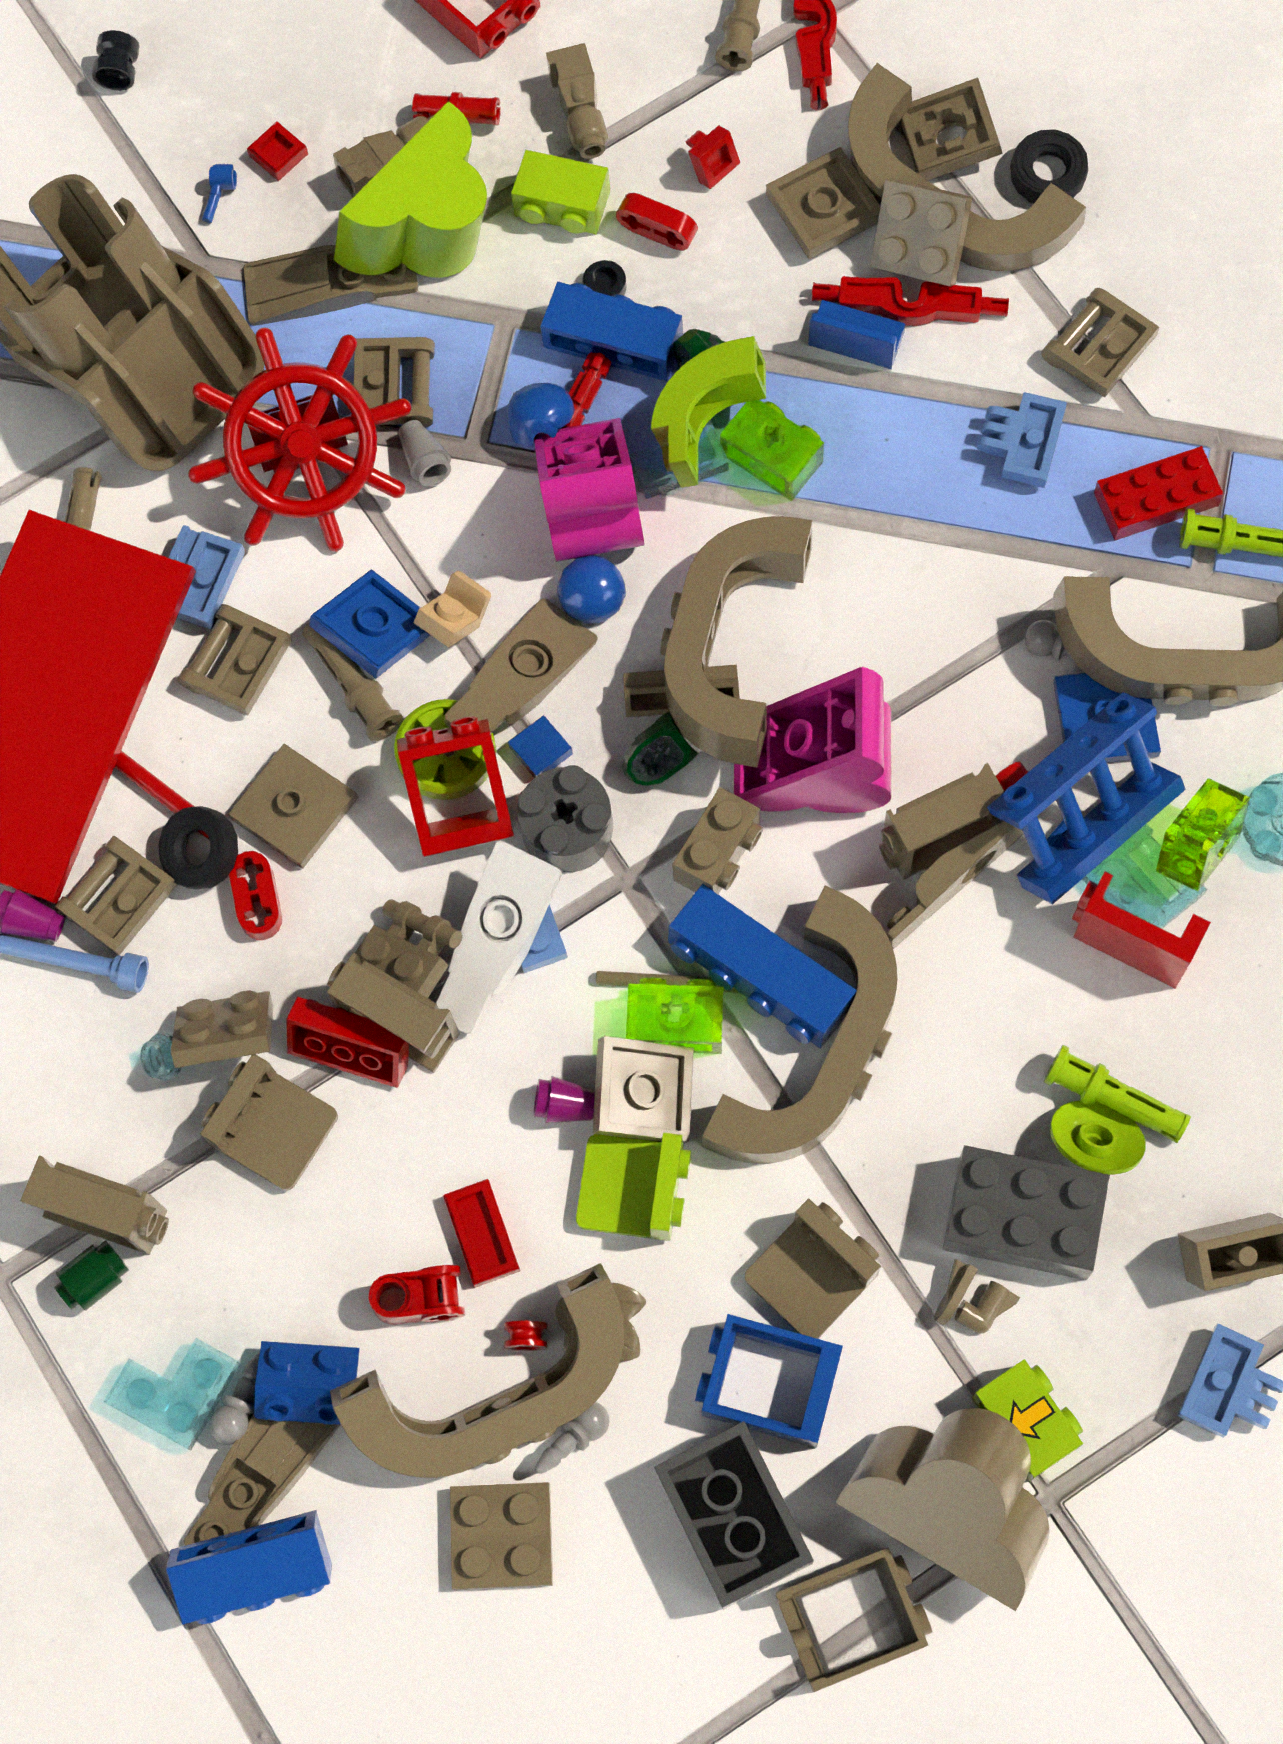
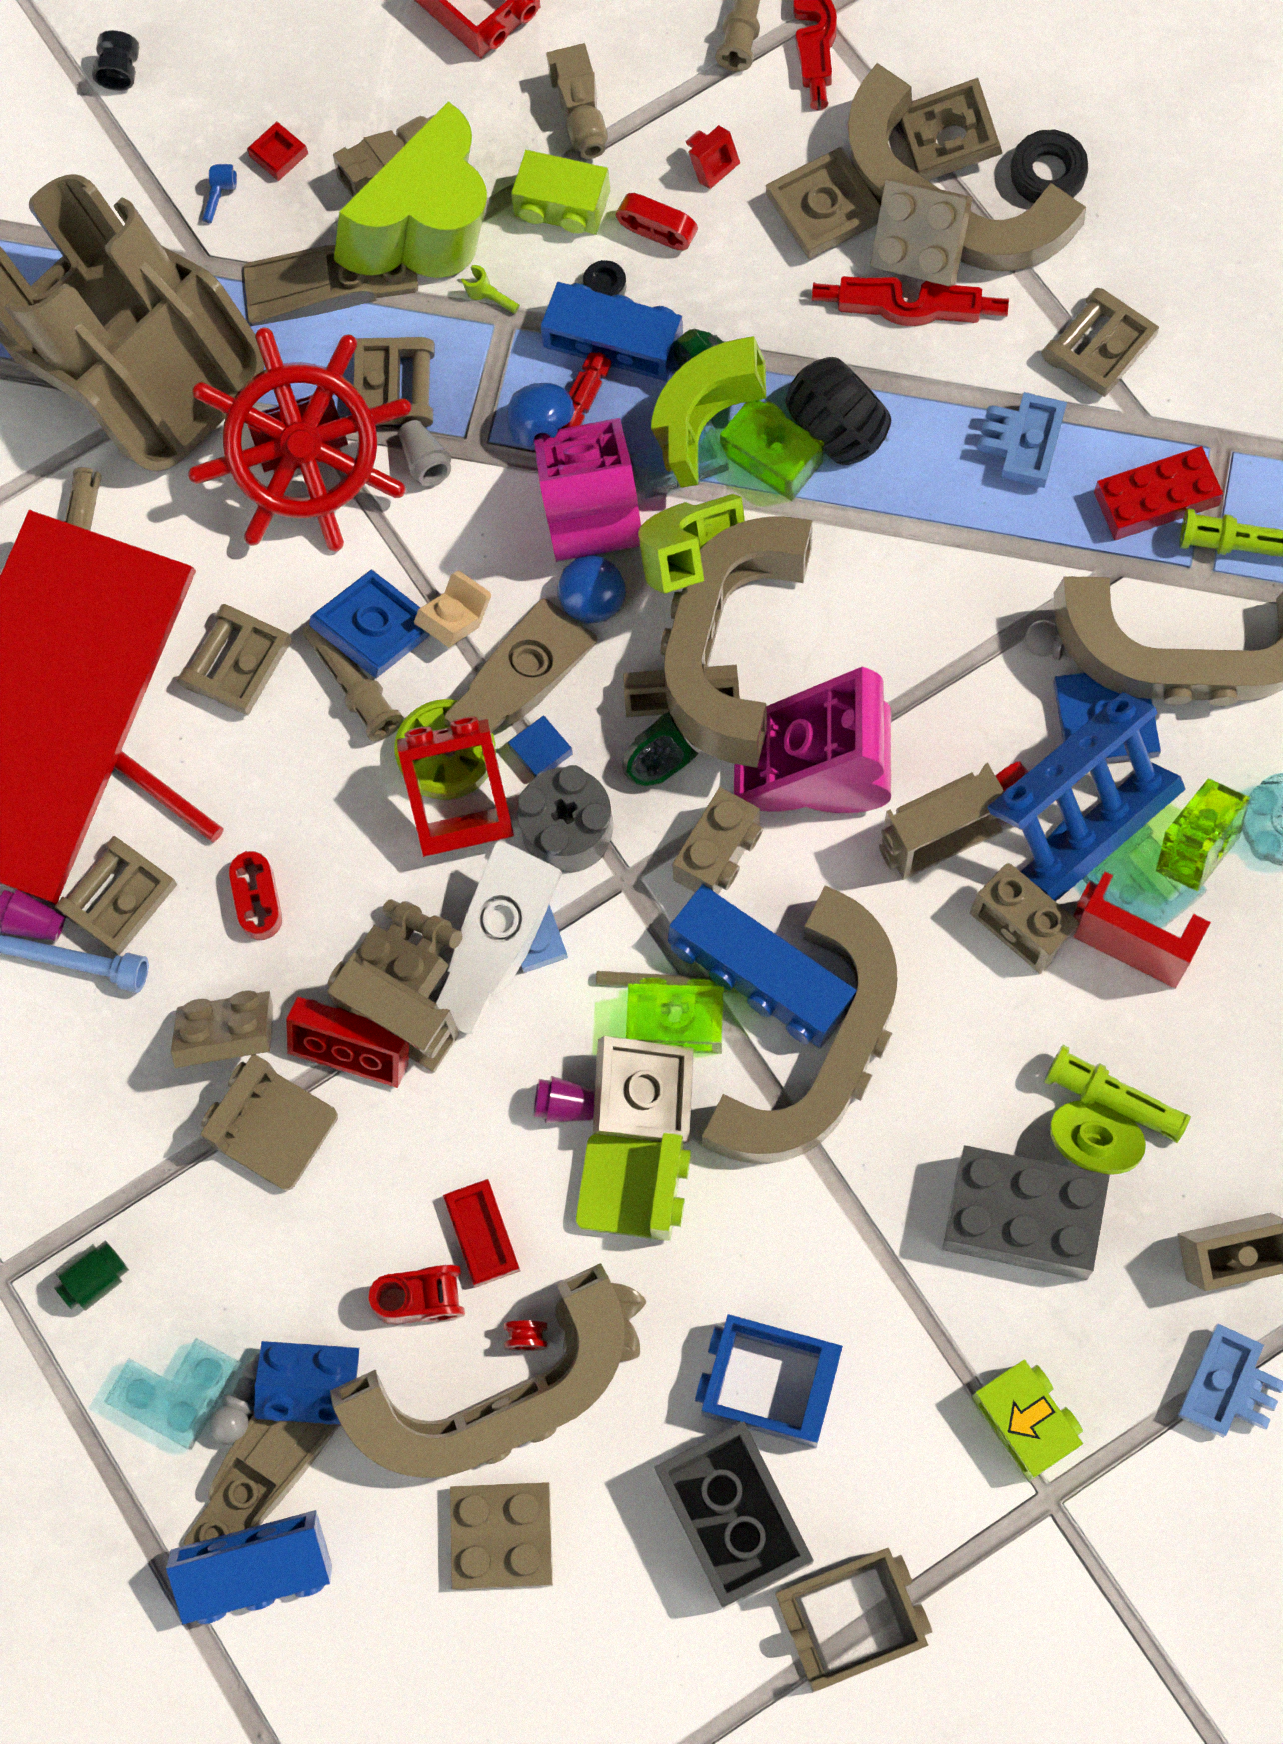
(96, 1205): dark tan window -> none
(157, 1057): clear light blue plate -> none
(215, 566): medium blue plate -> none
(222, 847): black tyre -> none
(293, 805): dark tan plate -> none
(475, 109): red pin -> none
(483, 289): none -> lime hand
(576, 1434): light grey bar -> none
(674, 538): none -> lime arch
(813, 1270): dark tan bracket -> none
(838, 410): none -> black wheel
(855, 334): blue panel -> none
(949, 876): dark tan piece -> none
(956, 1499): dark tan brick -> none
(979, 1319): dark tan piece -> none
(1023, 917): none -> dark tan bracket

